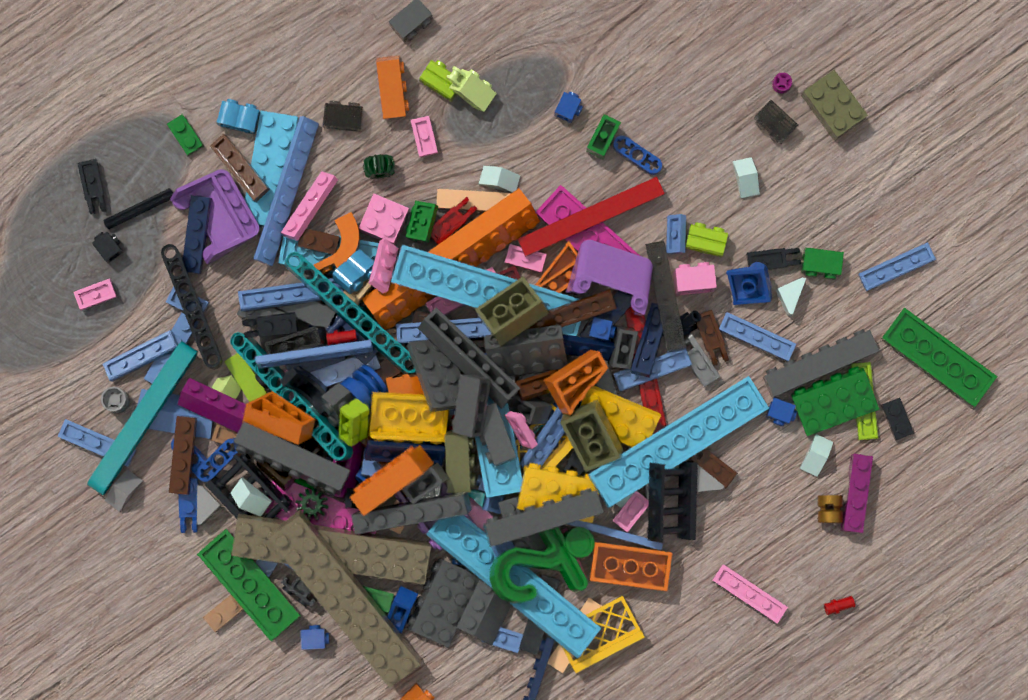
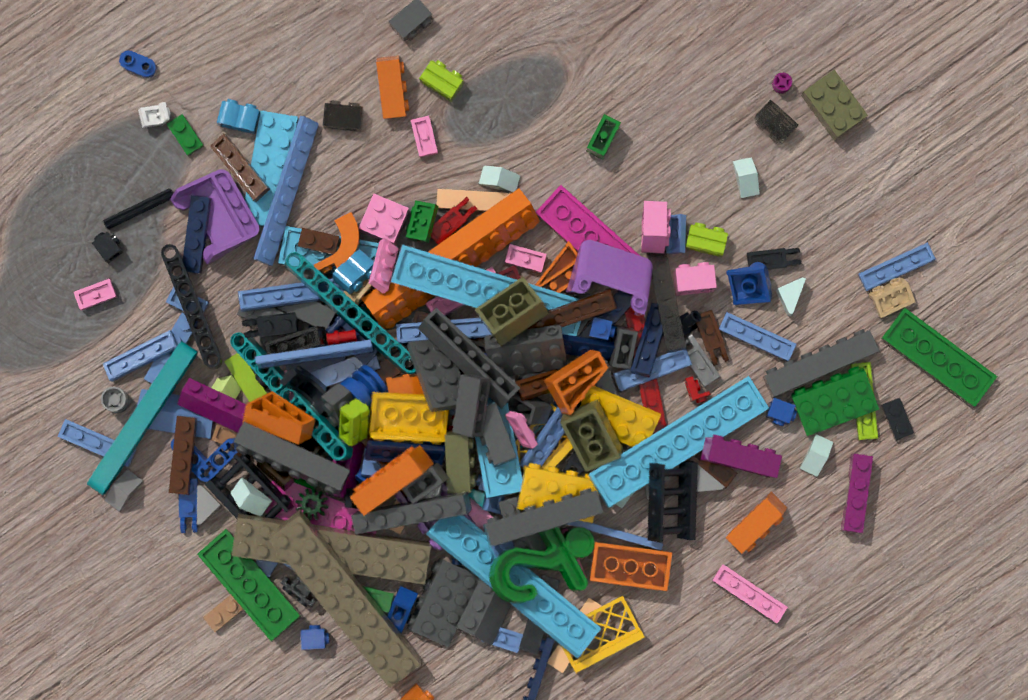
(92, 184): black hinge -> none
(137, 63): none -> blue plate
(154, 115): none -> white bracket
(309, 206): bright pink plate -> none
(379, 166): dark green gear -> none
(471, 88): yellowish green brick -> none
(568, 107): blue brick -> none
(591, 216): red tile -> none
(631, 511): bright pink plate -> none
(651, 159): blue beam -> none
(655, 227): none -> bright pink brick
(693, 388): none -> red bracket
(741, 457): none -> magenta brick
(757, 523): none -> orange wedge
(822, 262): green brick -> none
(830, 516): pearl gold wheel -> none
(836, 606): red pin -> none
(891, 297): none -> tan bracket

